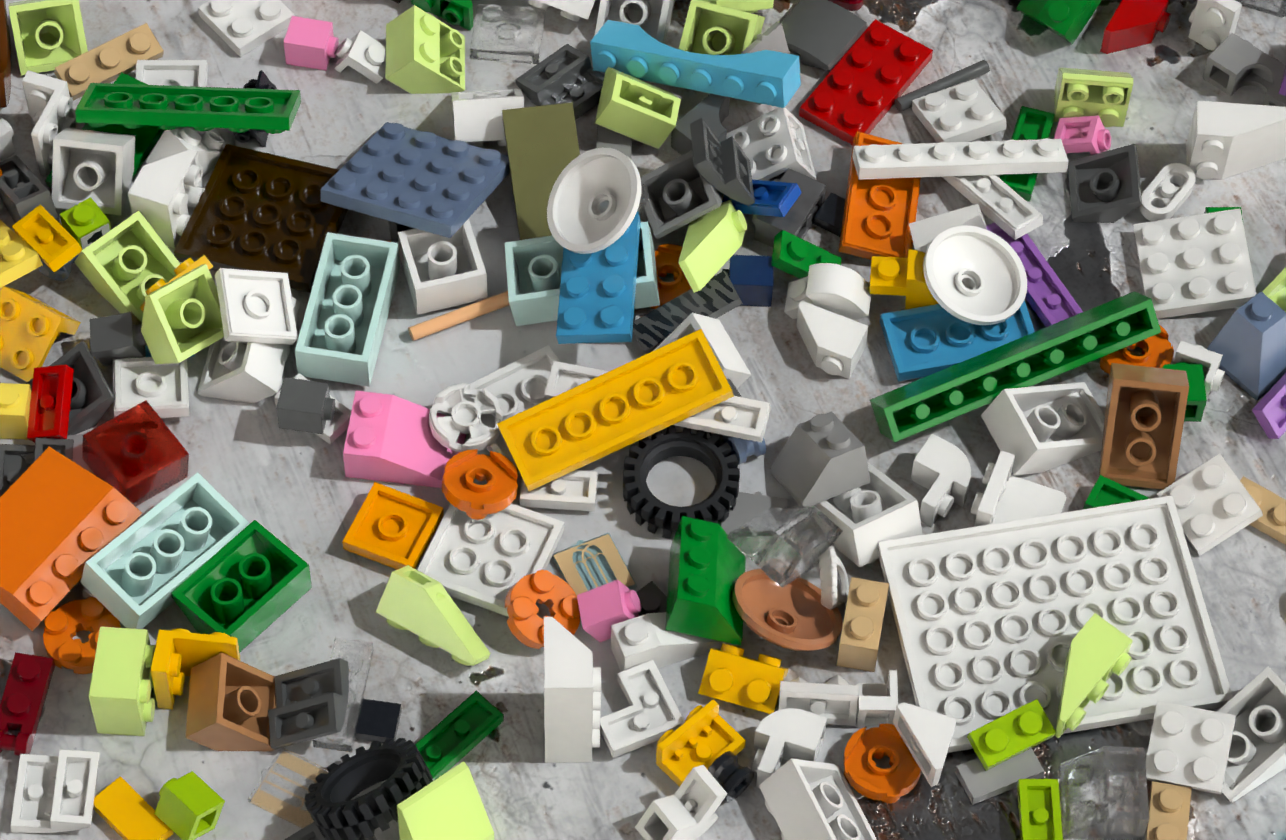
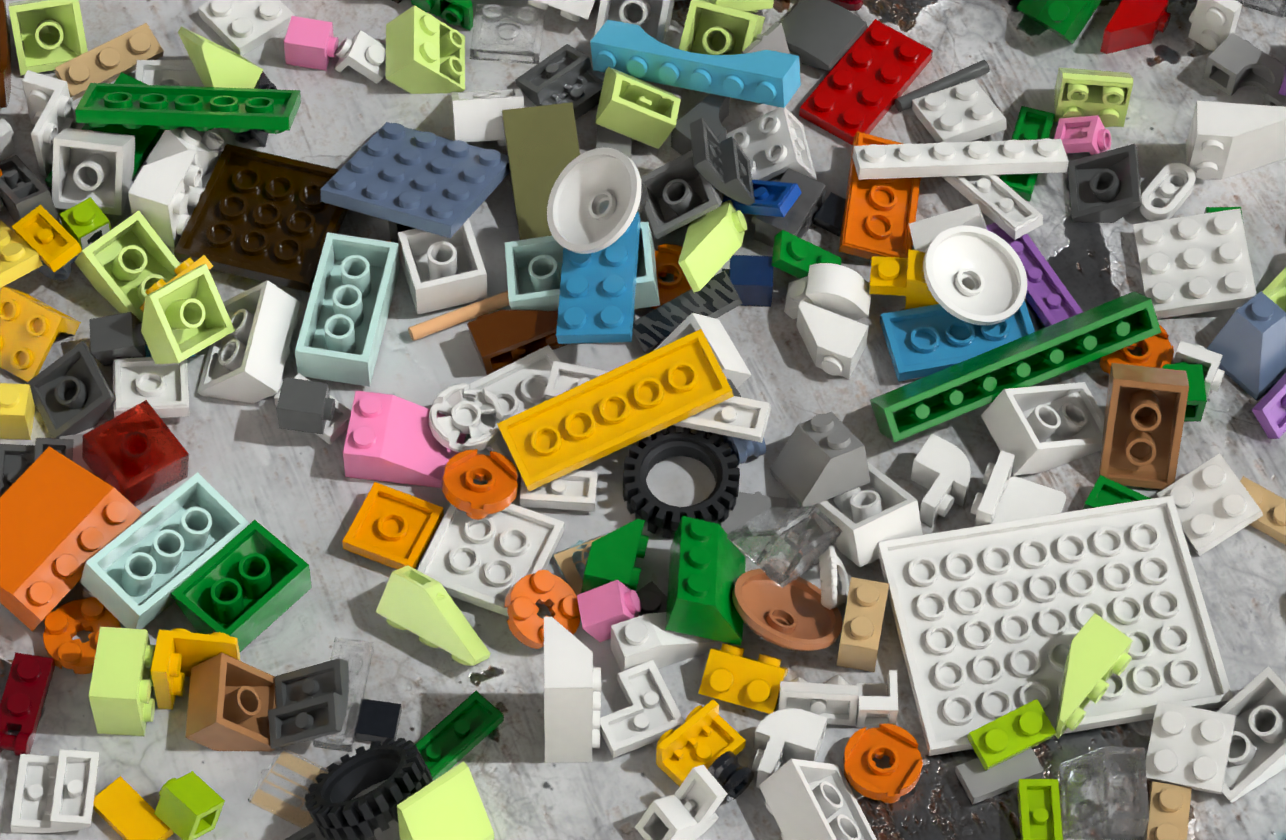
(50, 402): red plate -> none
(217, 64): none -> yellowish green slope
(256, 306): white tile -> none
(511, 335): none -> reddish brown slope
(615, 557): none -> green slope
(926, 736): white slope -> none

